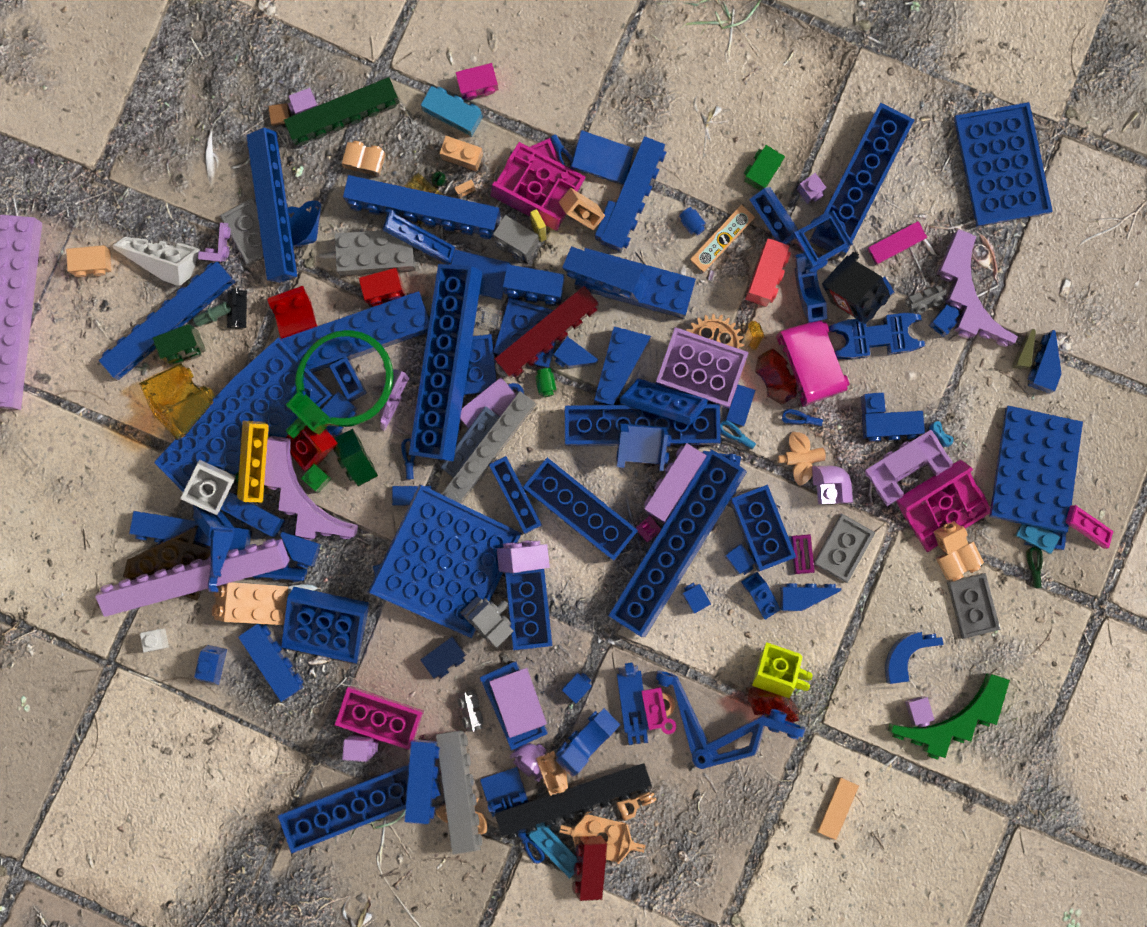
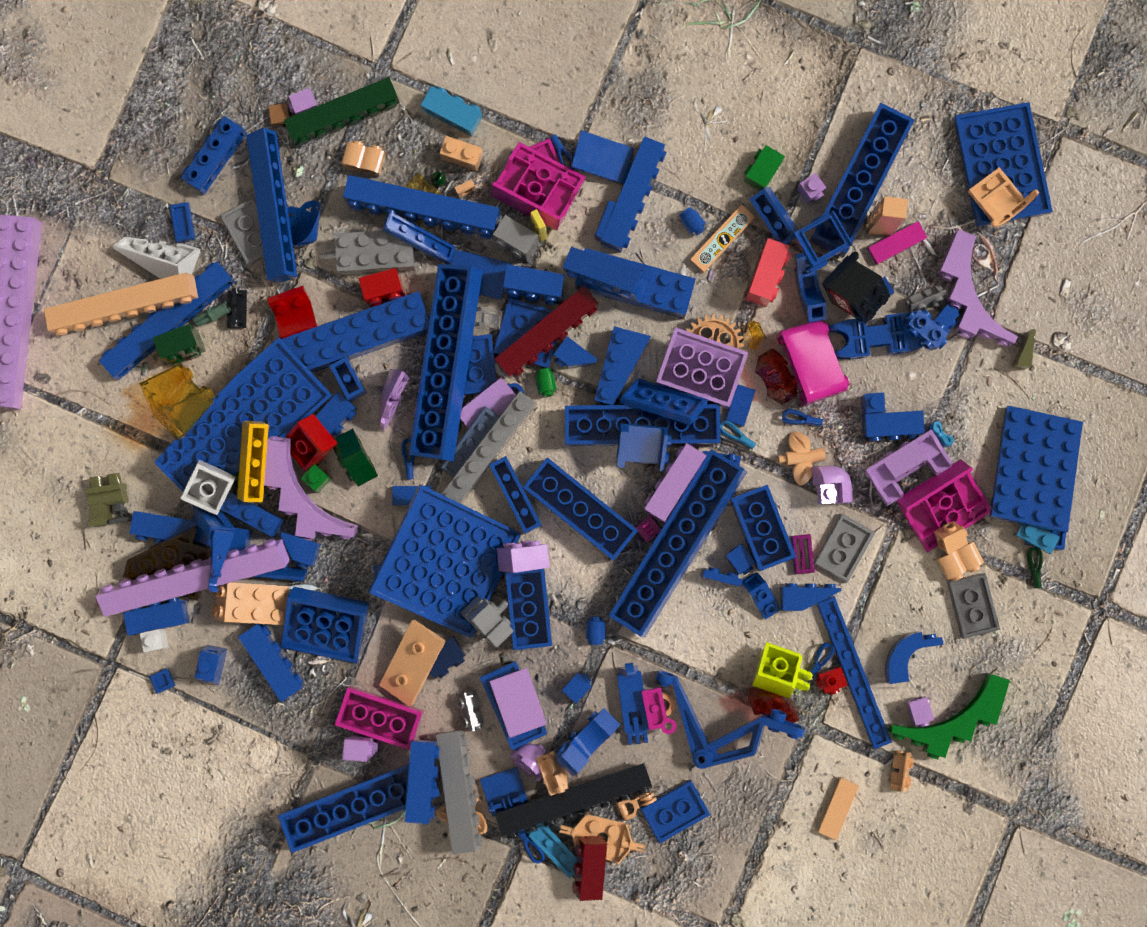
(88, 260): light nougat brick -> none
(101, 497): none -> olive hips
(121, 303): none -> light nougat brick
(156, 616): none -> blue brick
(162, 680): none -> blue tile
(182, 222): none -> blue tile
(213, 155): none -> blue brick
(223, 249): lavender bracket -> none
(310, 414): green brick -> none
(412, 663): none -> light nougat plate
(477, 81): dark pink brick -> none
(581, 209): light nougat brick -> none
(595, 630): none -> blue brick
(675, 811): none -> blue tile
(695, 597): blue brick -> none
(730, 578): none -> blue plate
(815, 666): none -> blue piece
(831, 680): none -> red brick
(853, 673): none -> blue tile
(886, 216): none -> brick
(904, 764): none -> light nougat hinge
(931, 334): none -> blue brick
(999, 198): none -> light nougat piece
(1047, 367): blue slope -> none
(1089, 526): dark pink tile -> none

